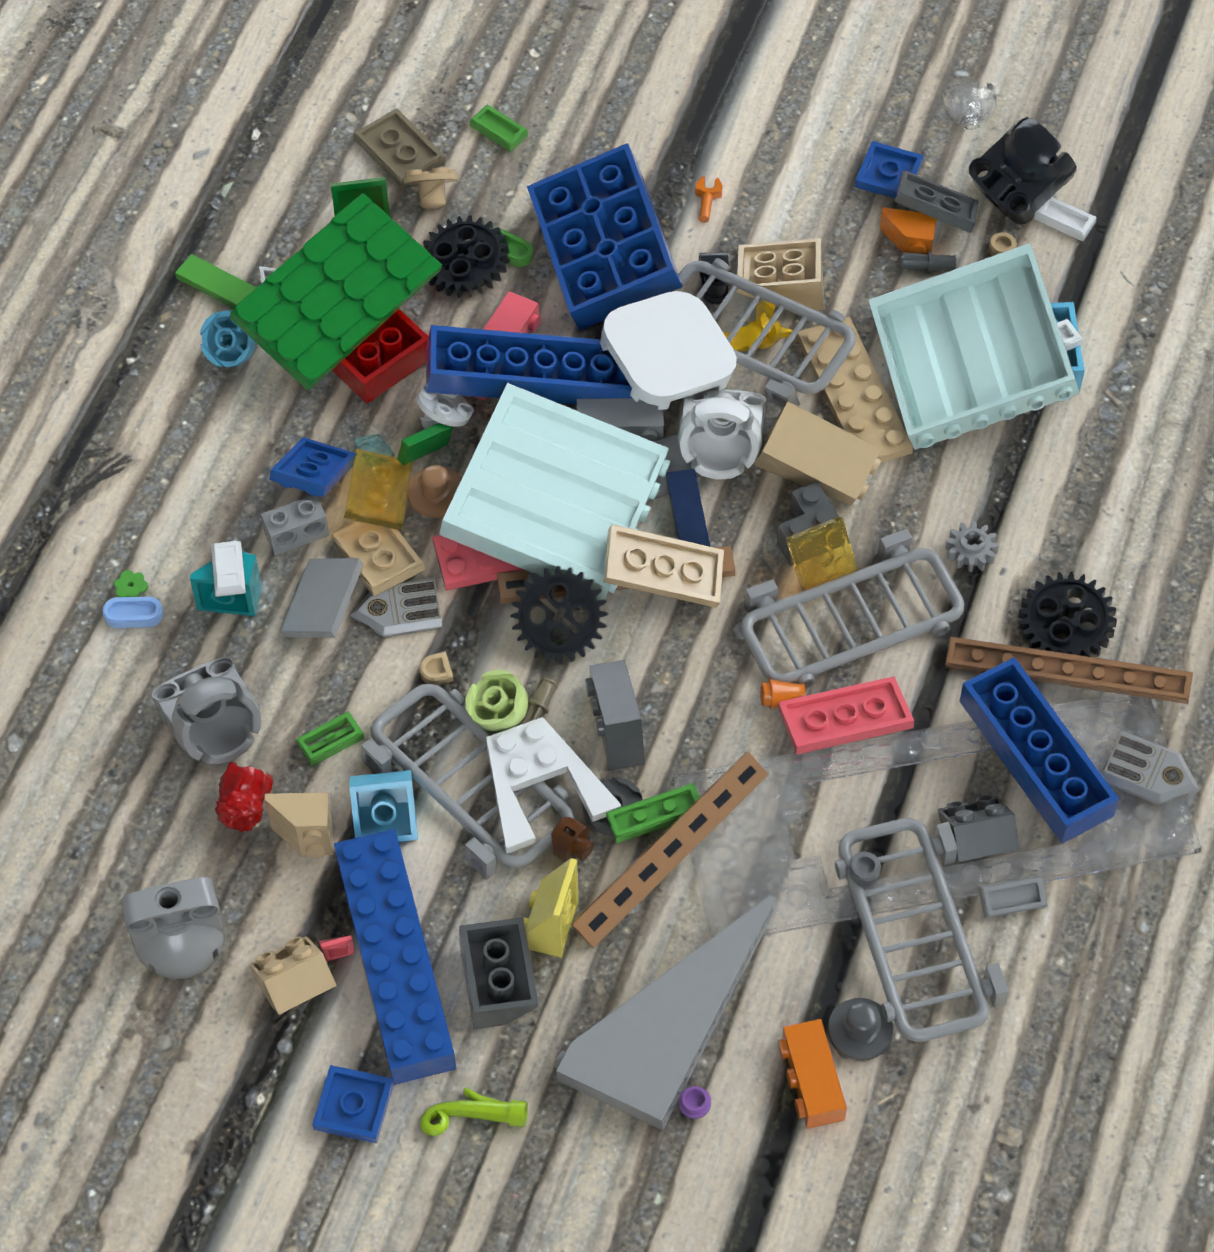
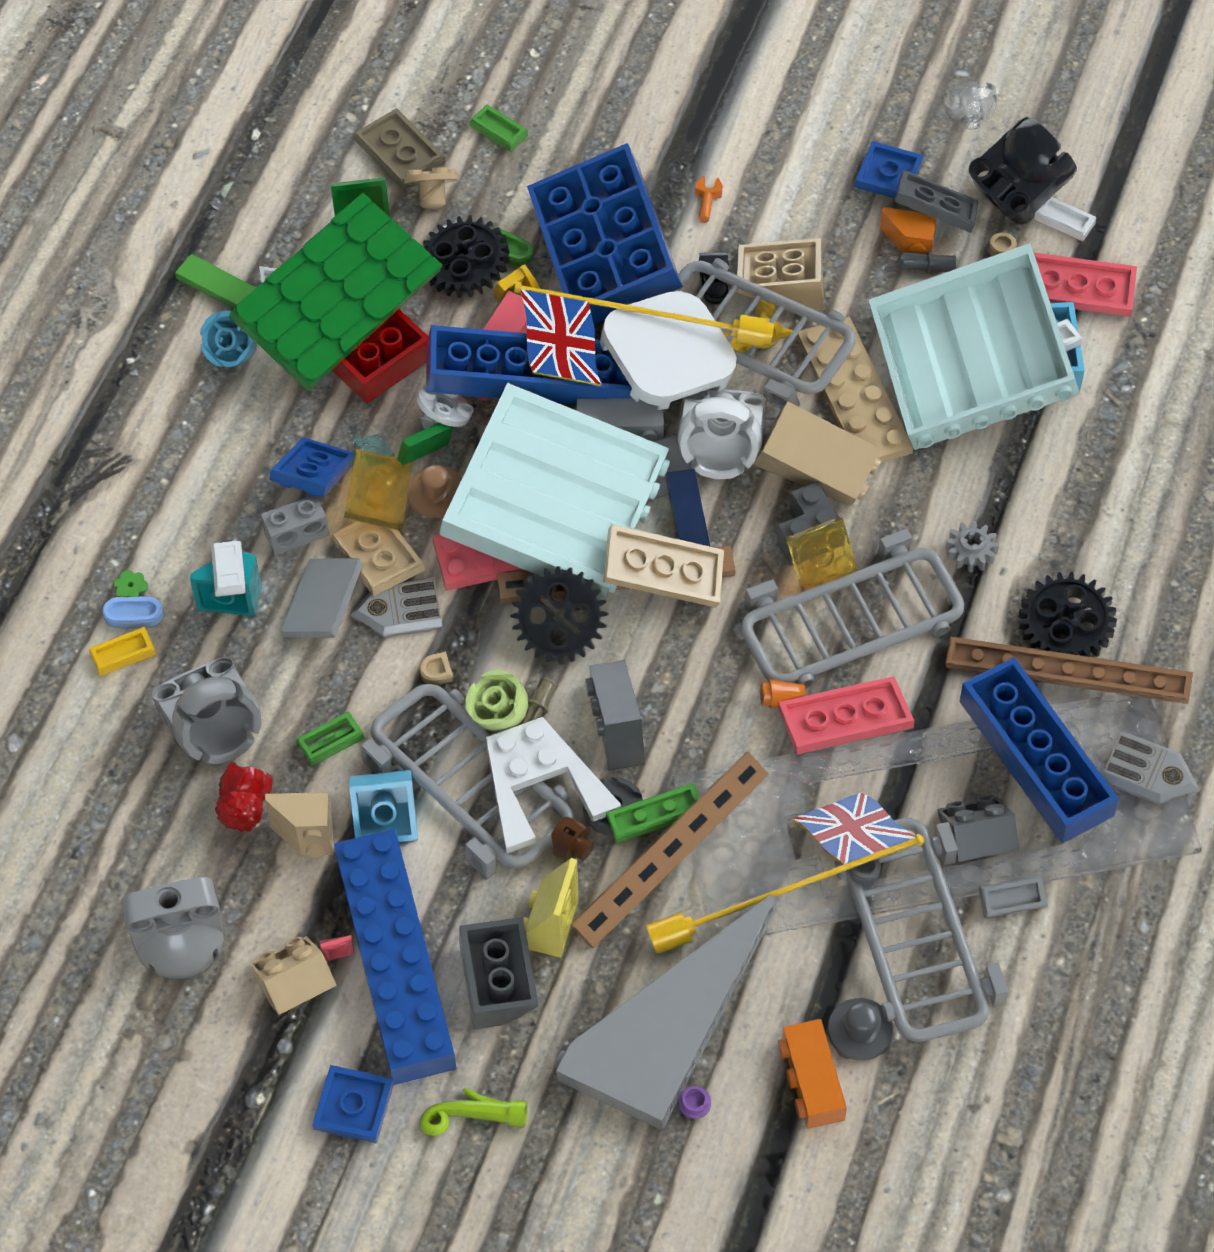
(122, 651): none -> yellow tile
(508, 283): none -> yellow tile
(564, 333): none -> flag
(847, 830): none -> flag
(1089, 283): none -> coral plate

